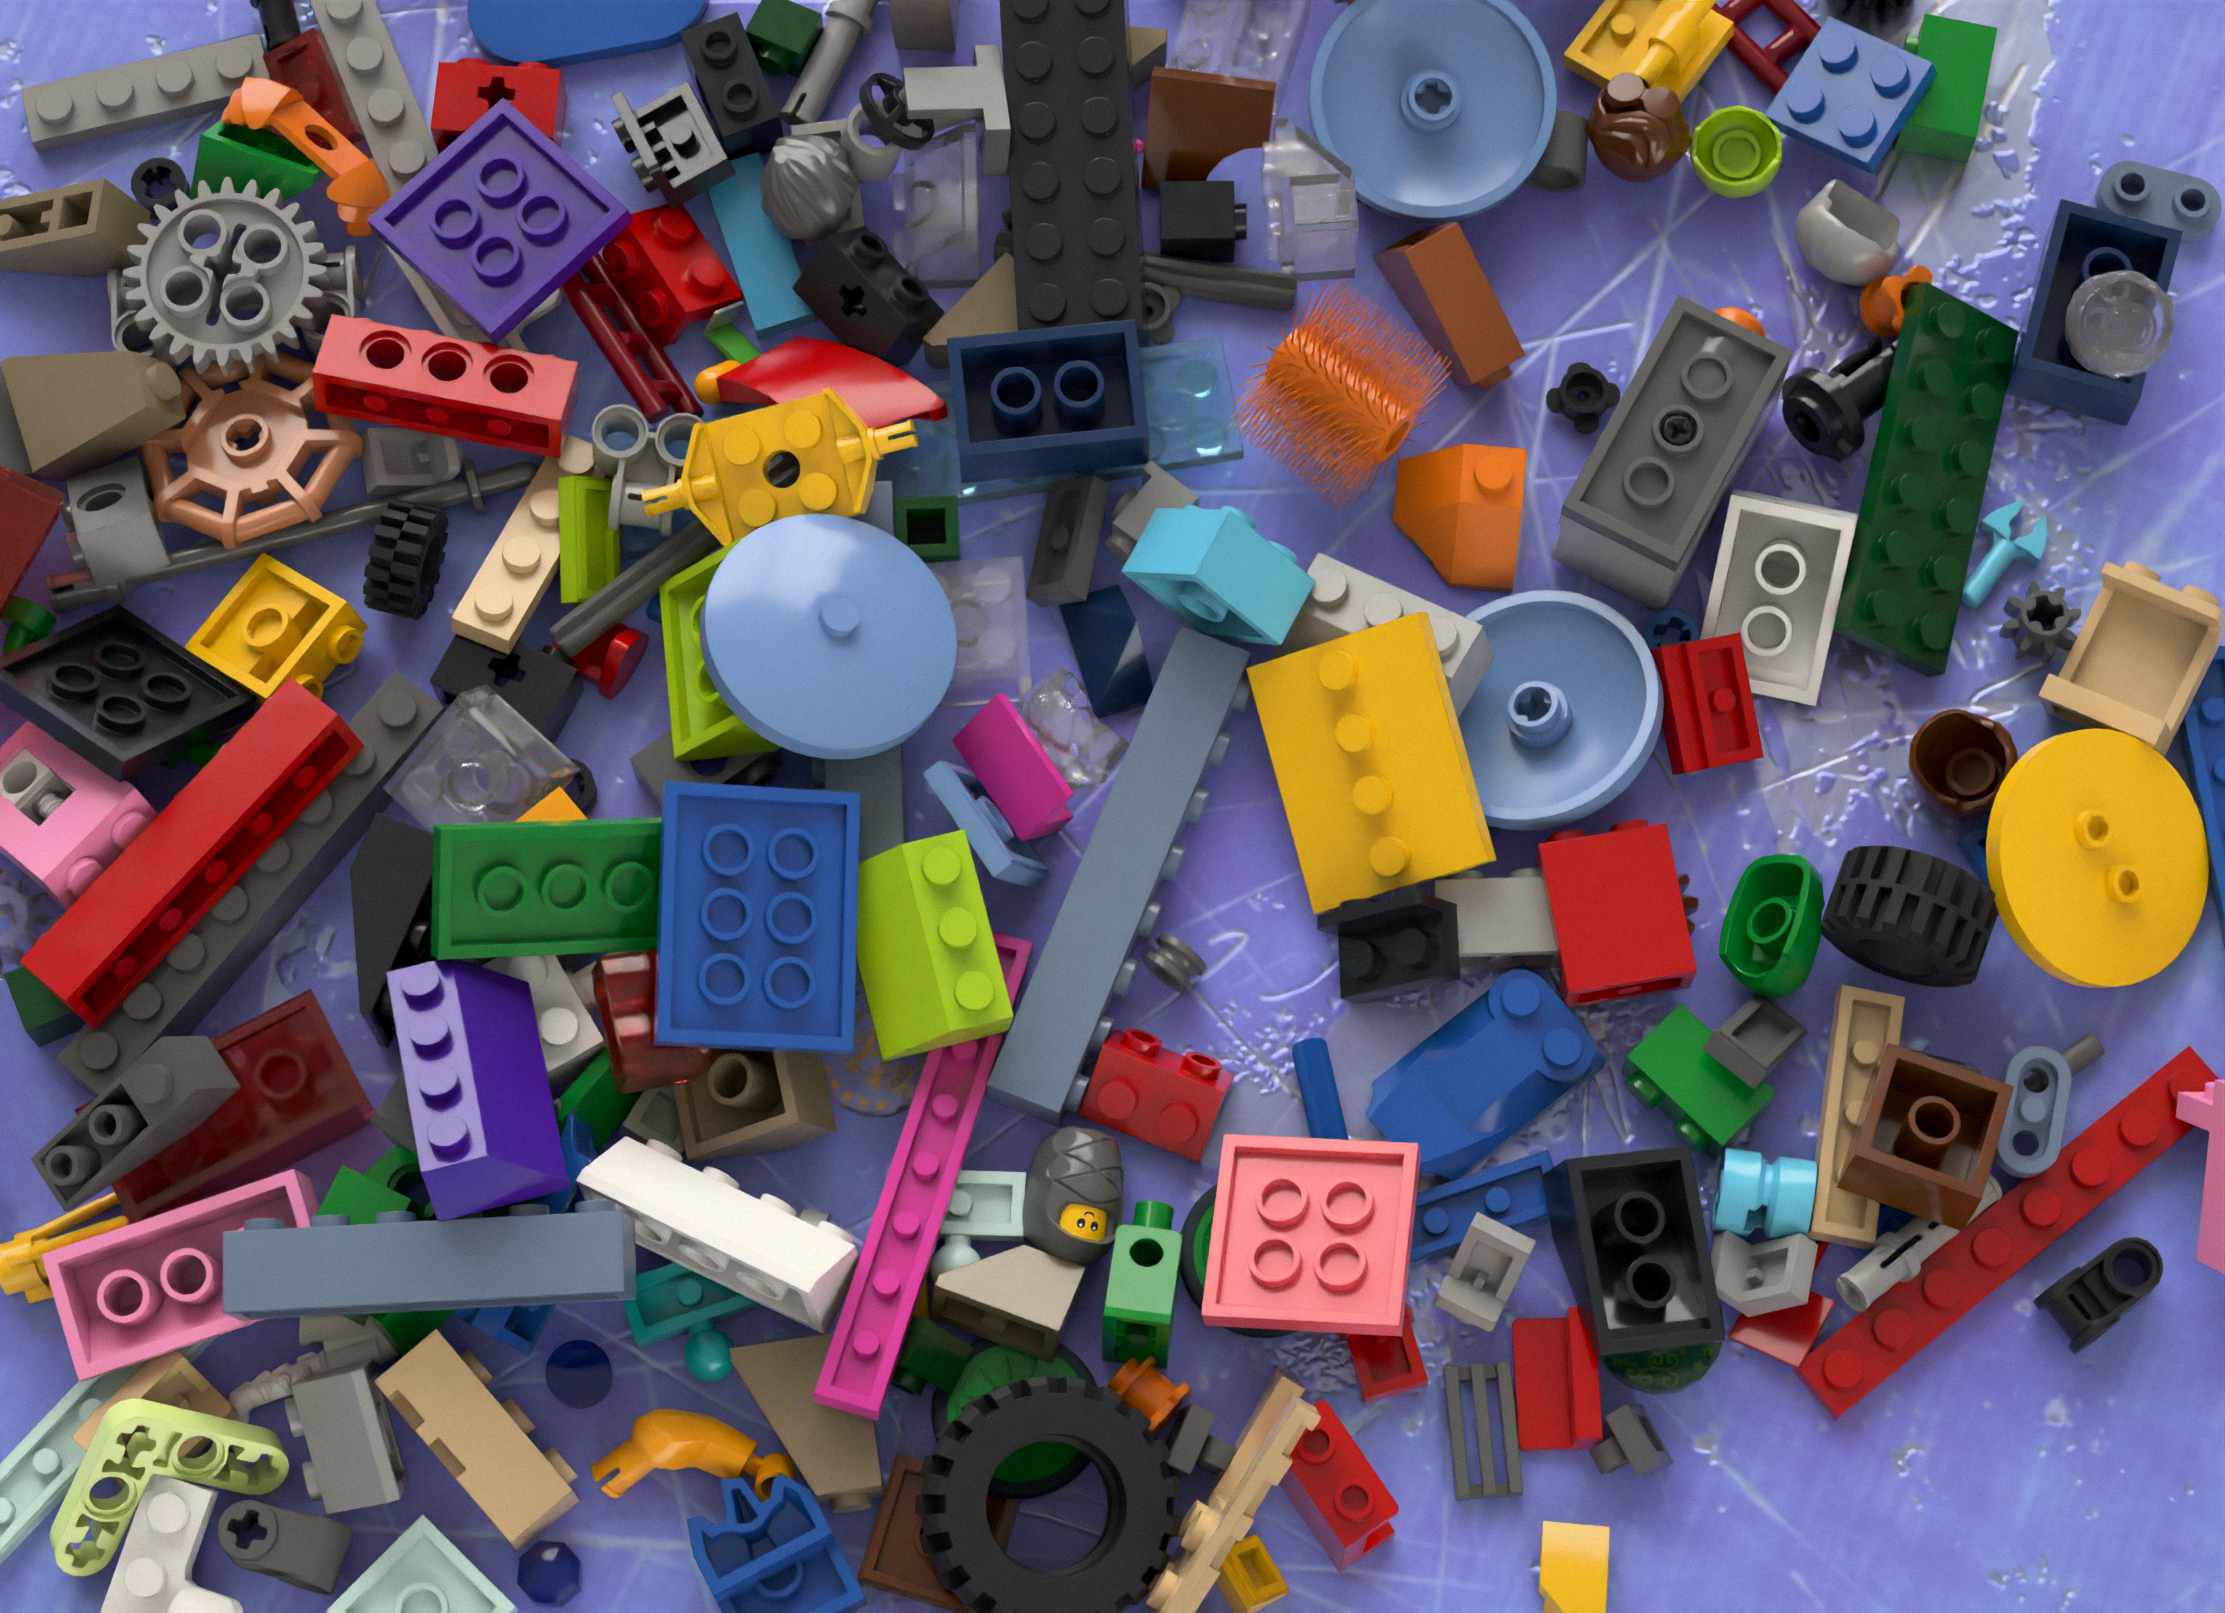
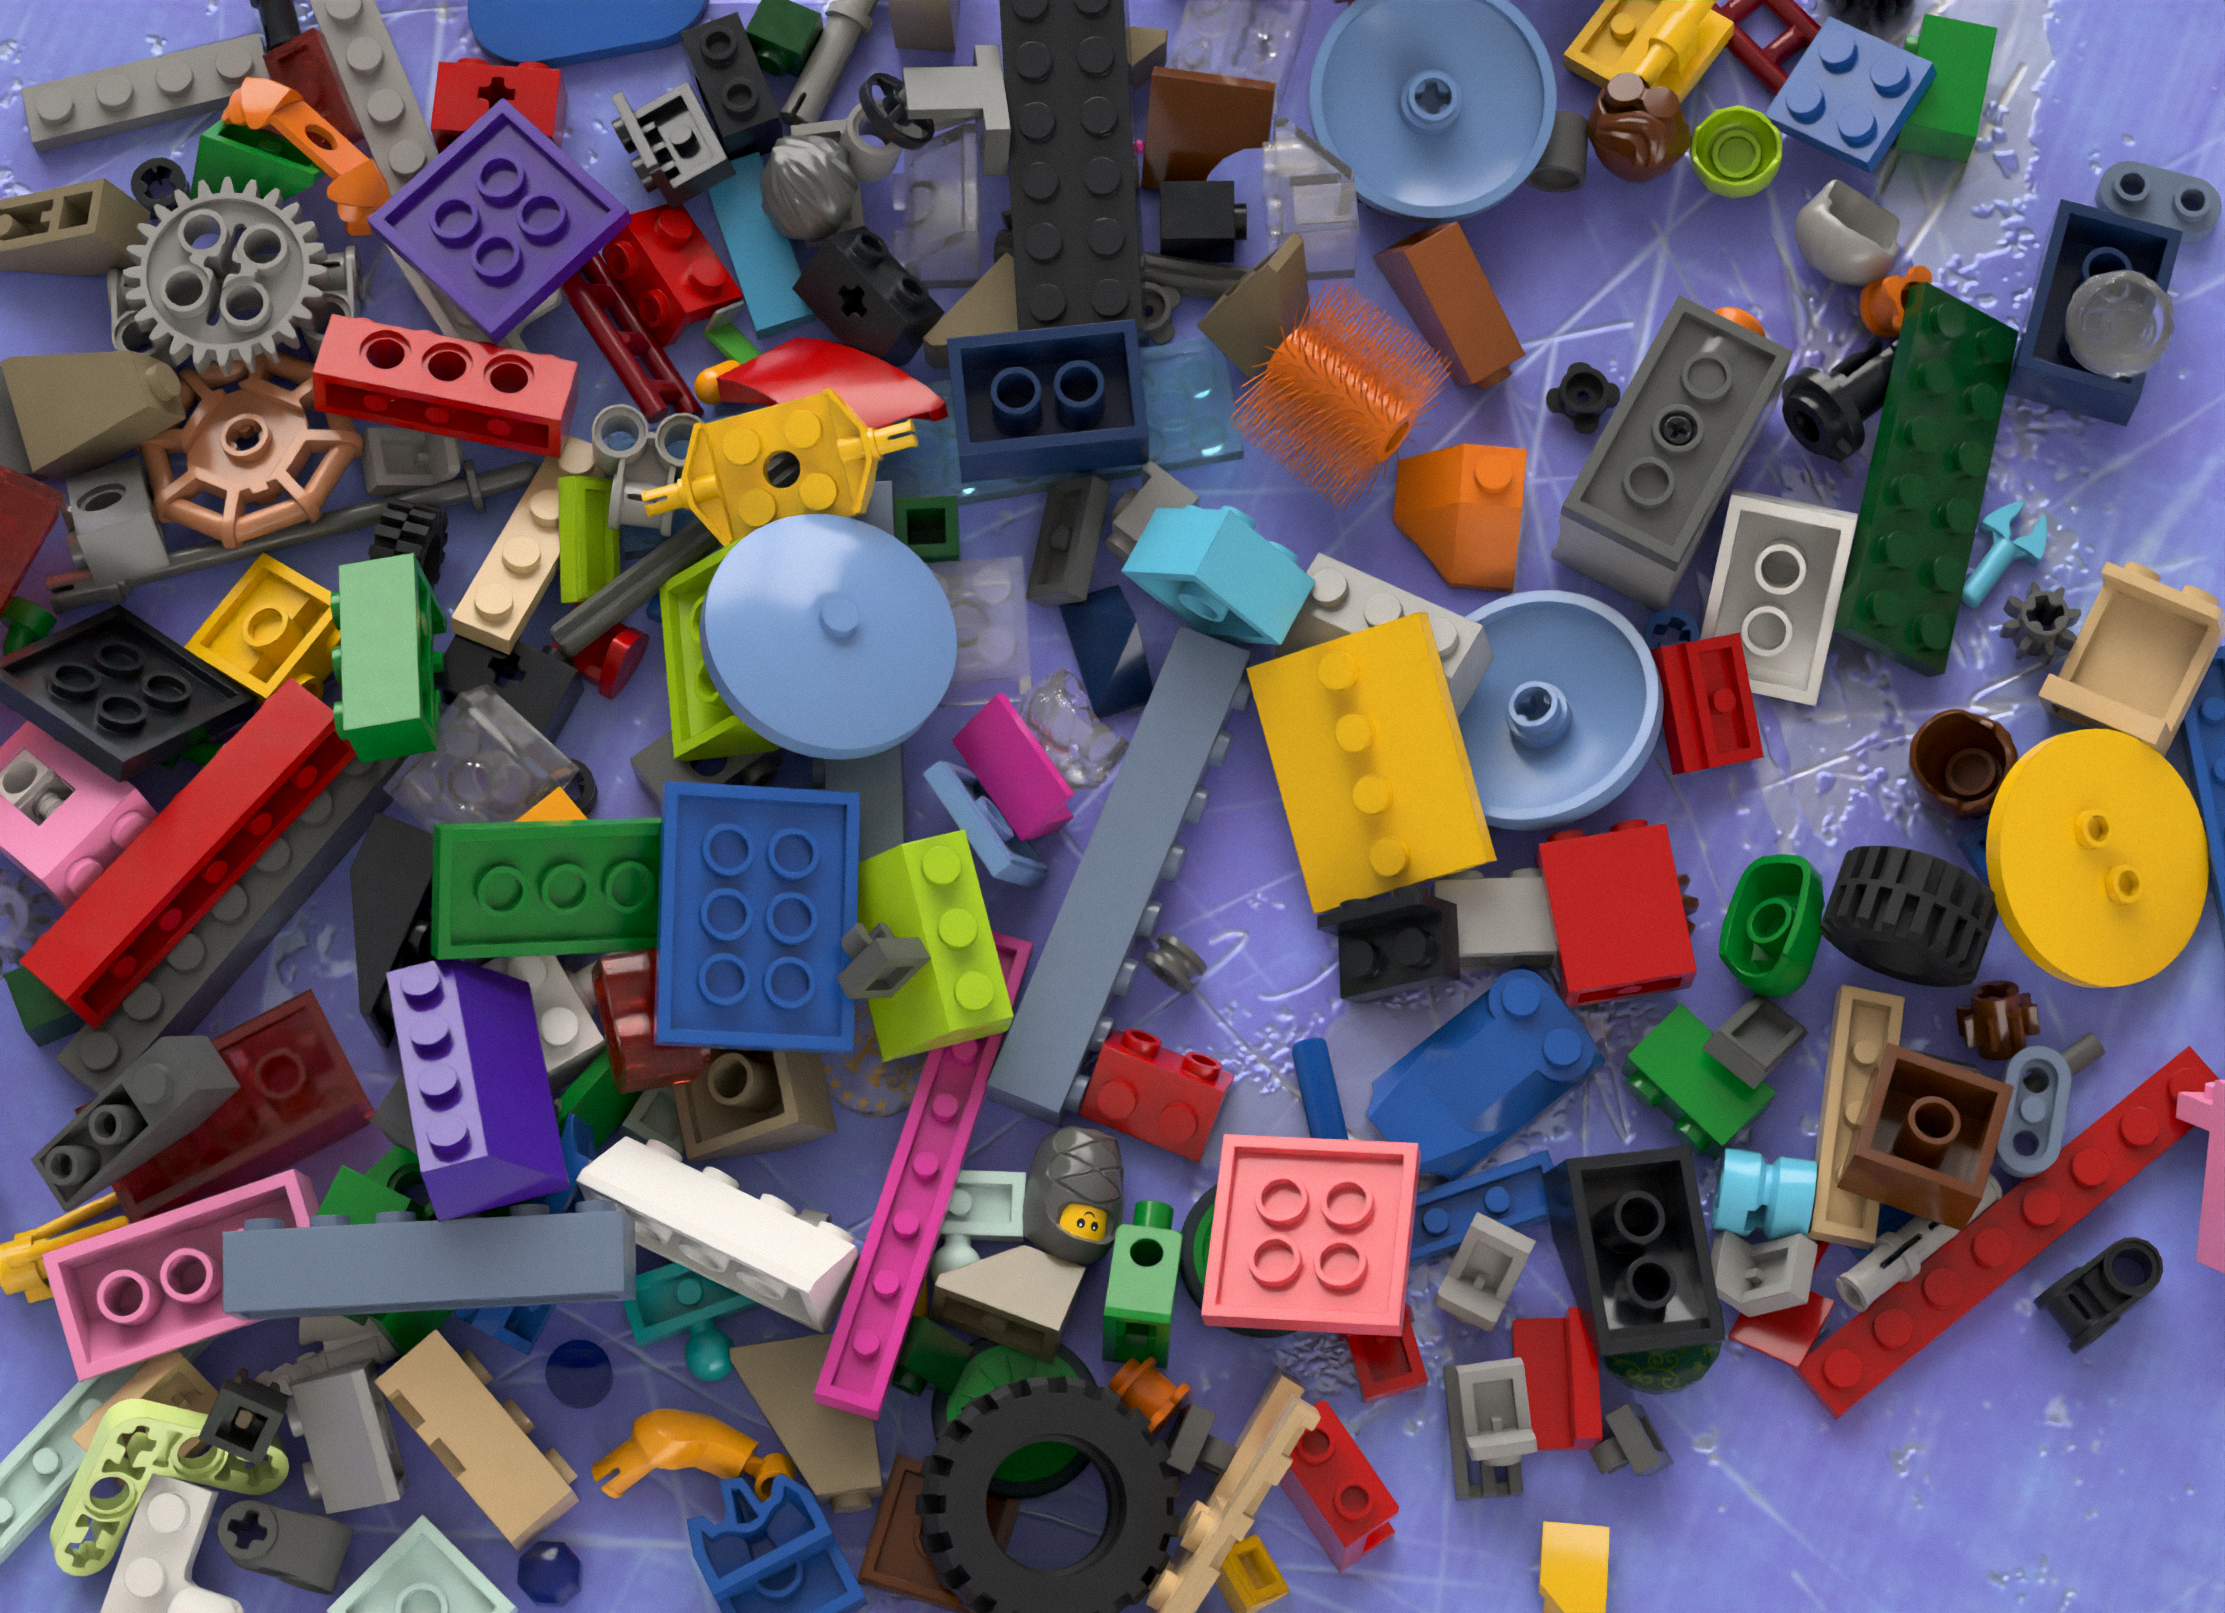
(245, 1417): none -> pearl dark grey piece
(387, 658): none -> wedge
(879, 961): none -> dark grey tile
(1257, 305): none -> dark tan slope
(1495, 1411): none -> light grey bracket
(1997, 1020): none -> reddish brown gear

